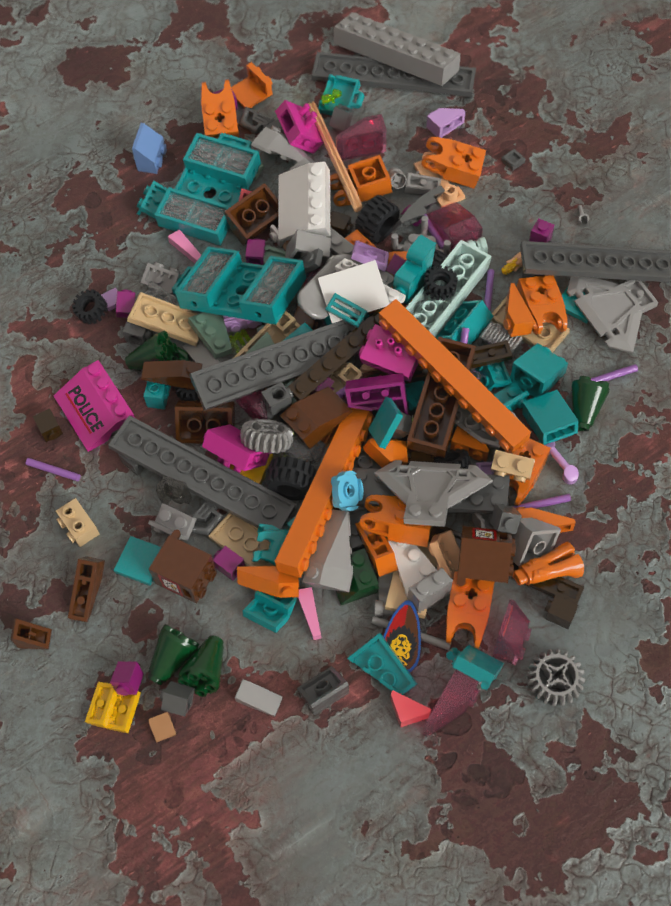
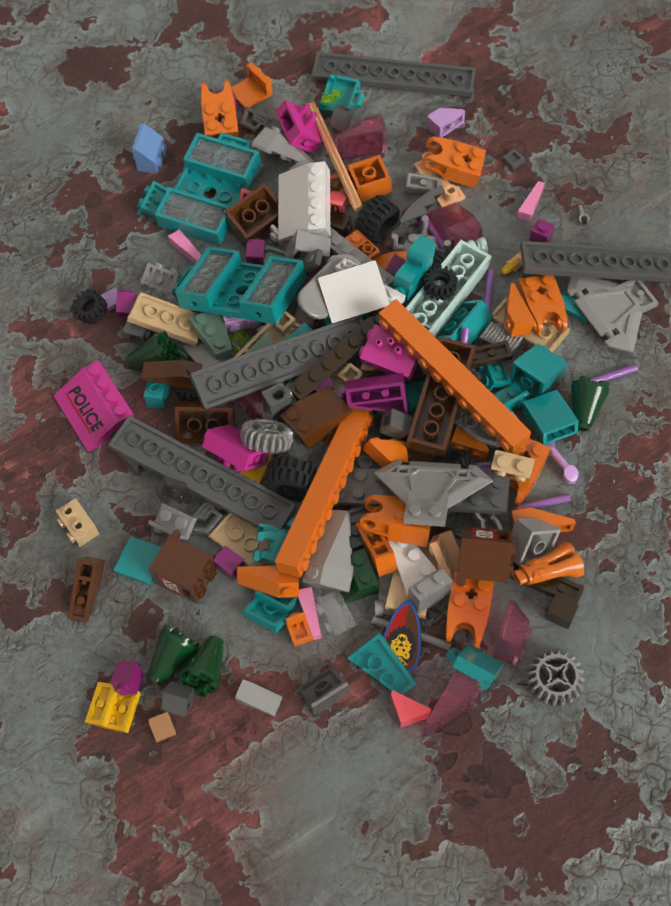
(30, 636): reddish brown slope -> none
(47, 425): dark brown brick -> none
(53, 469): medium lavender bar -> none
(298, 629): none -> orange bracket
(335, 613): none -> clear bracket
(338, 202): none -> coral slope
(340, 484): medium azure plate -> none
(359, 318): teal tile -> none
(366, 253): lavender tile -> none
(385, 422): teal tile -> none
(397, 48): light grey brick -> none
(399, 178): light grey wheel -> none
(505, 518): dark grey brick -> none
(528, 207): none -> bright pink piece

